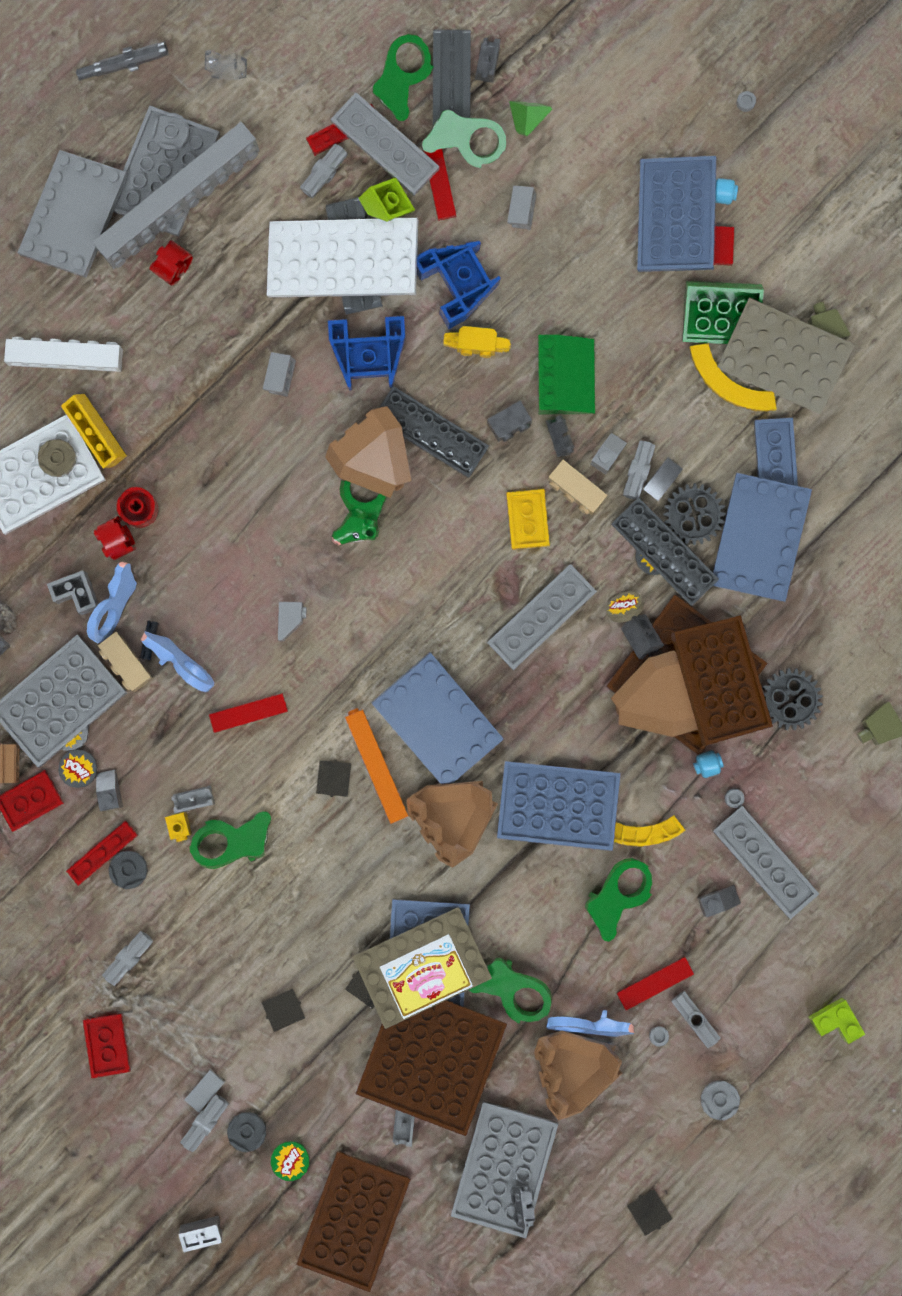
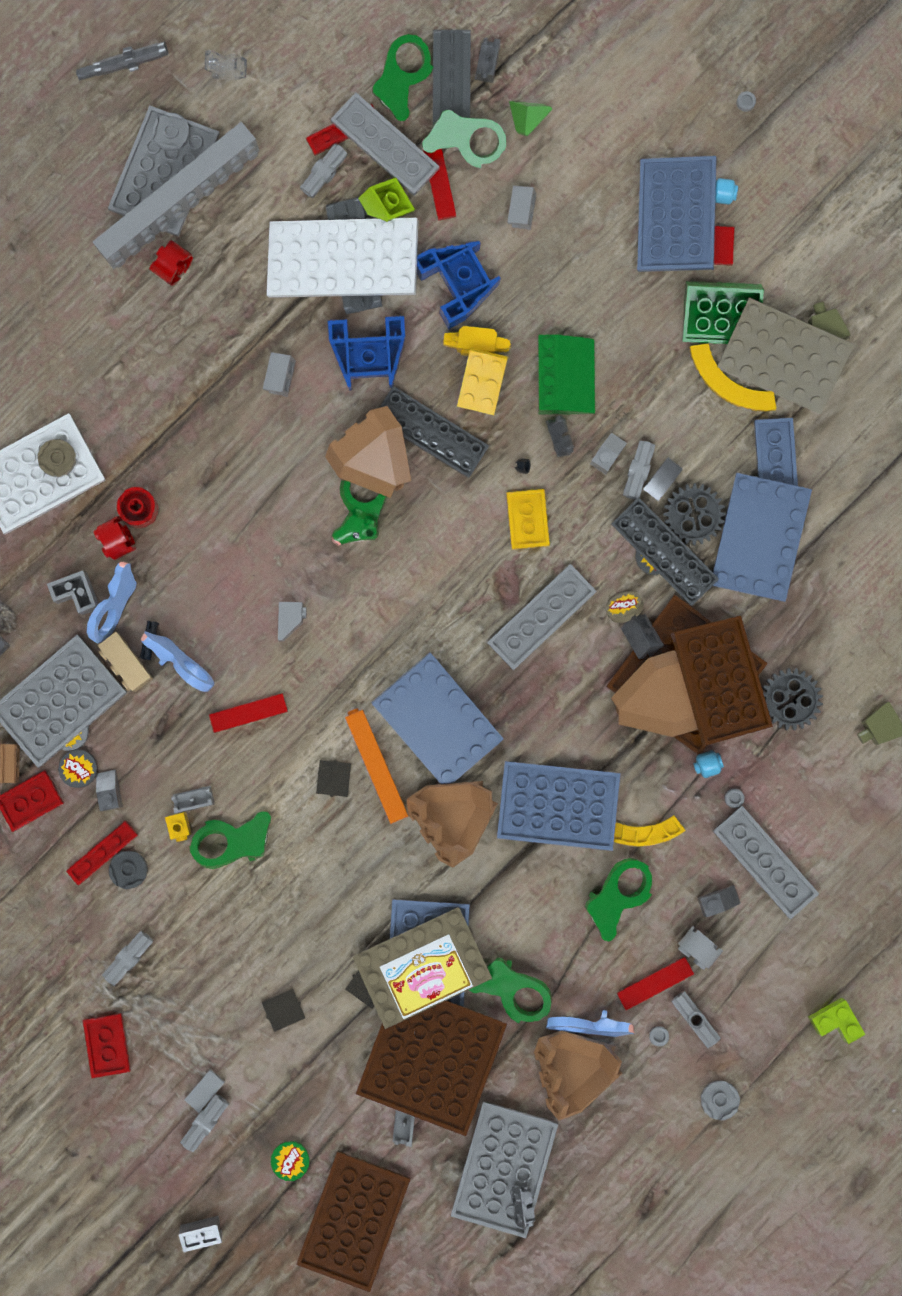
(63, 354): white brick -> none
(72, 213): light grey plate -> none
(93, 431): yellow brick -> none
(246, 1131): dark grey tile -> none
(482, 381): none -> yellow brick
(509, 421): flat silver brick -> none
(523, 465): none -> black hinge
(576, 488): tan brick -> none
(649, 1212): clear smoke piece -> none
(700, 948): none -> light grey brick

